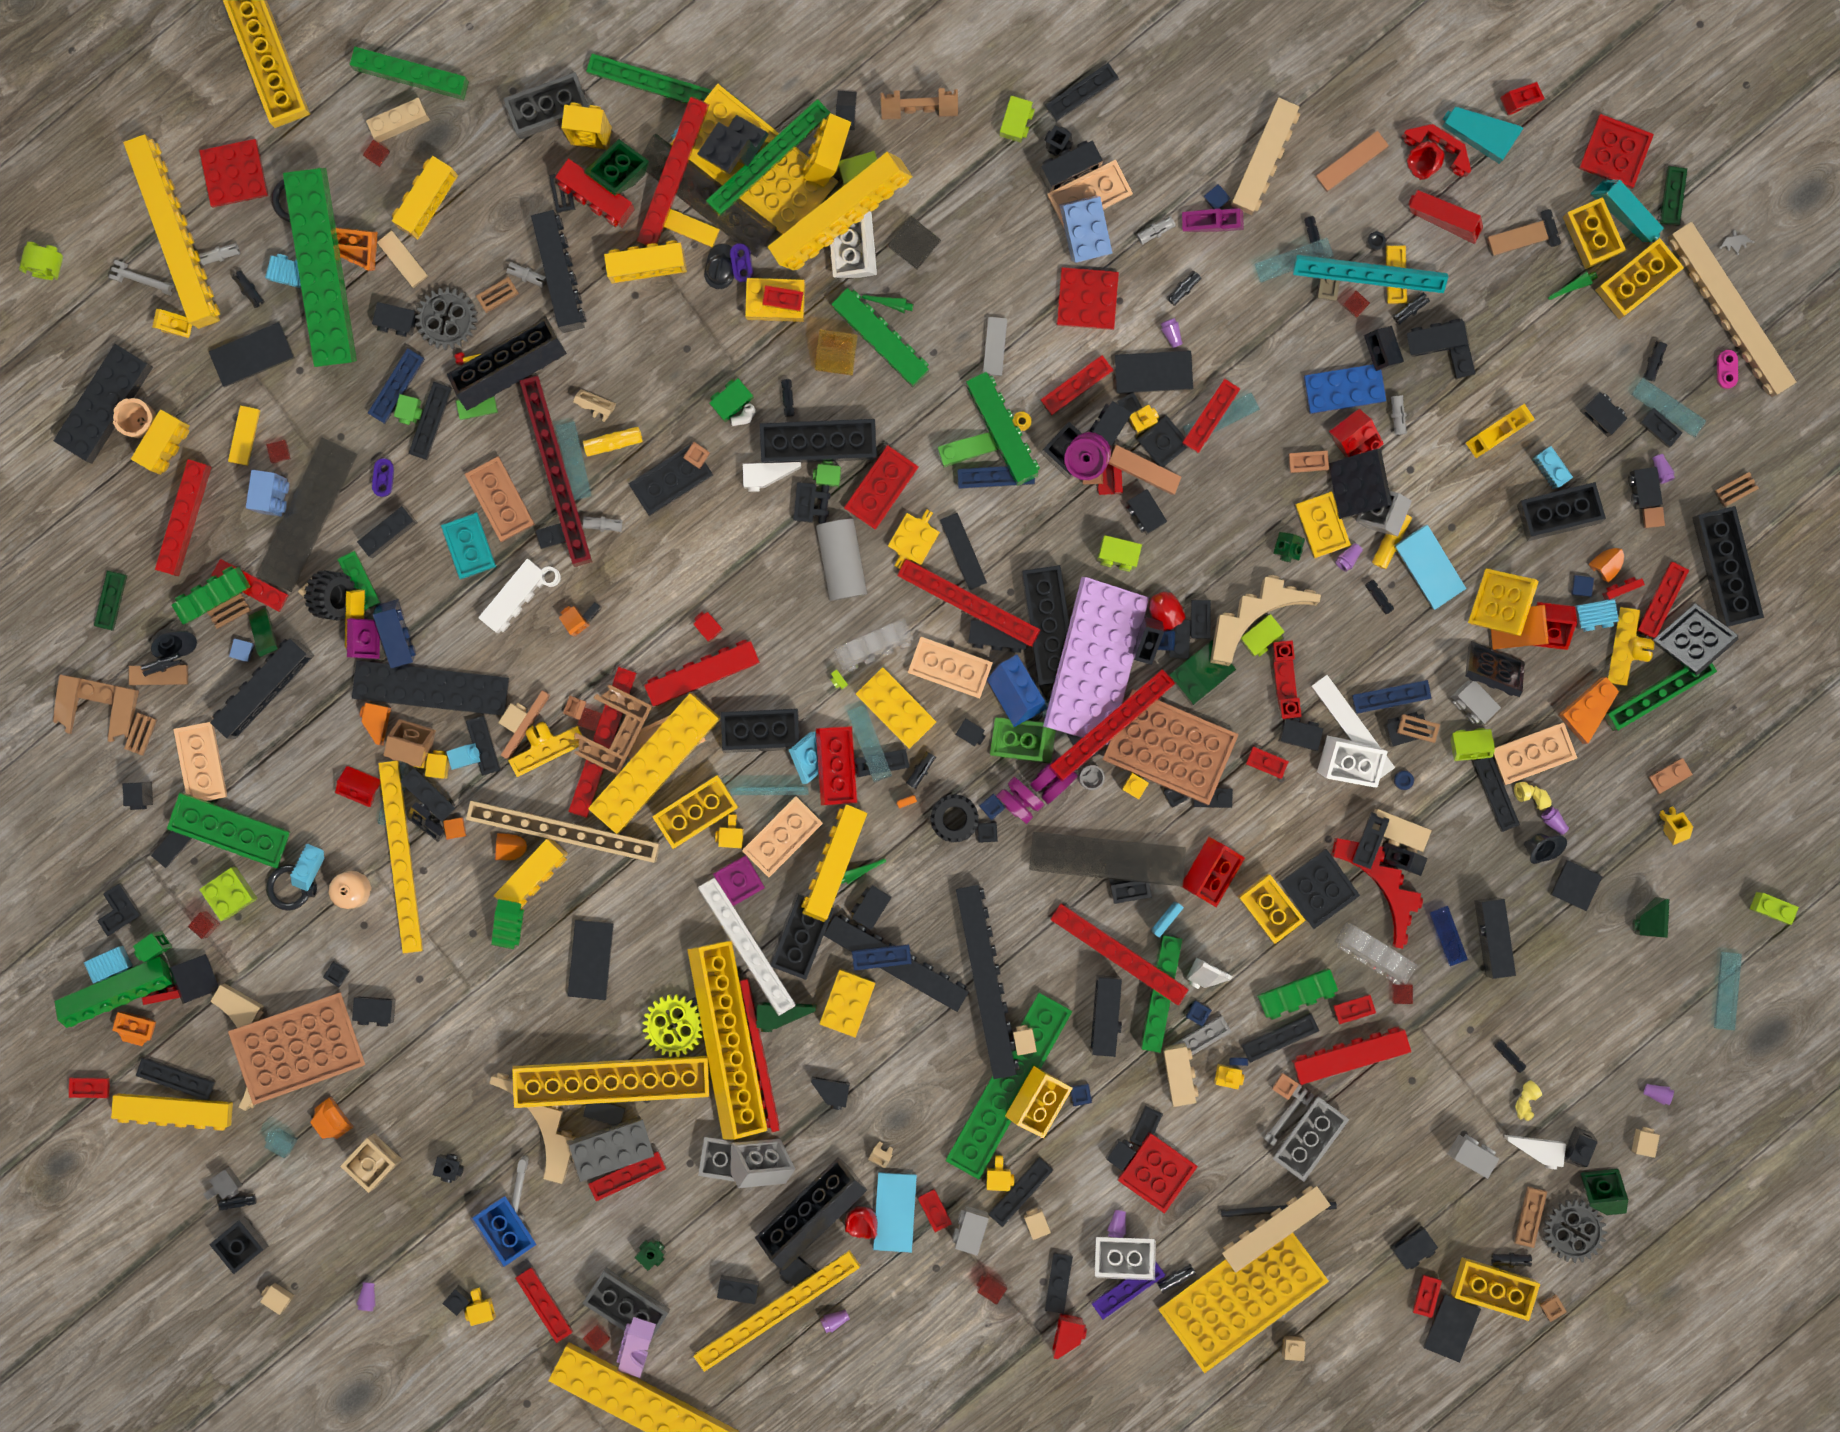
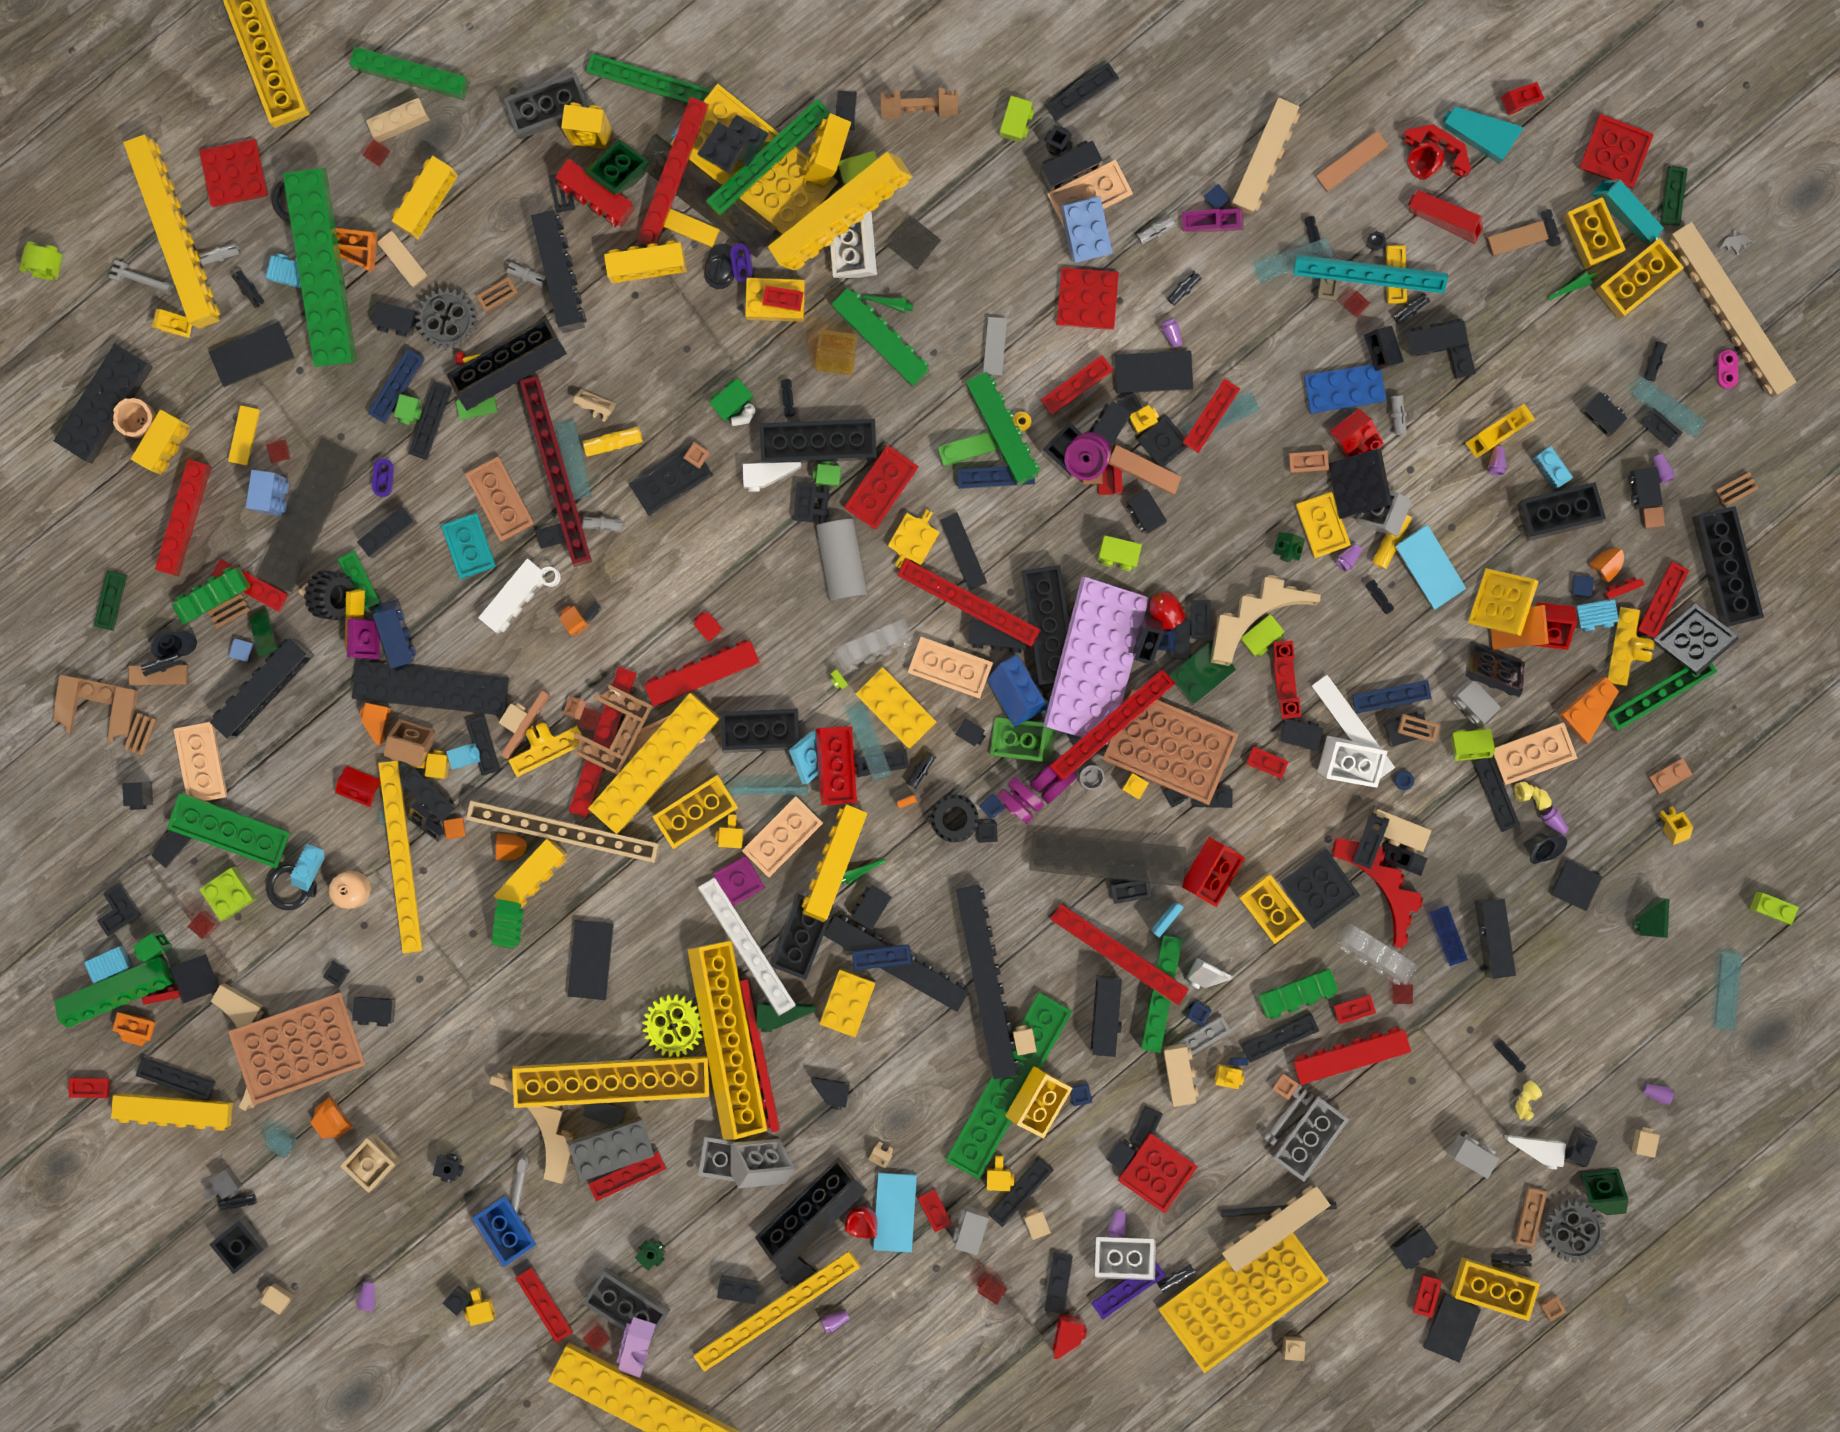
(1497, 462): none -> medium lavender cone

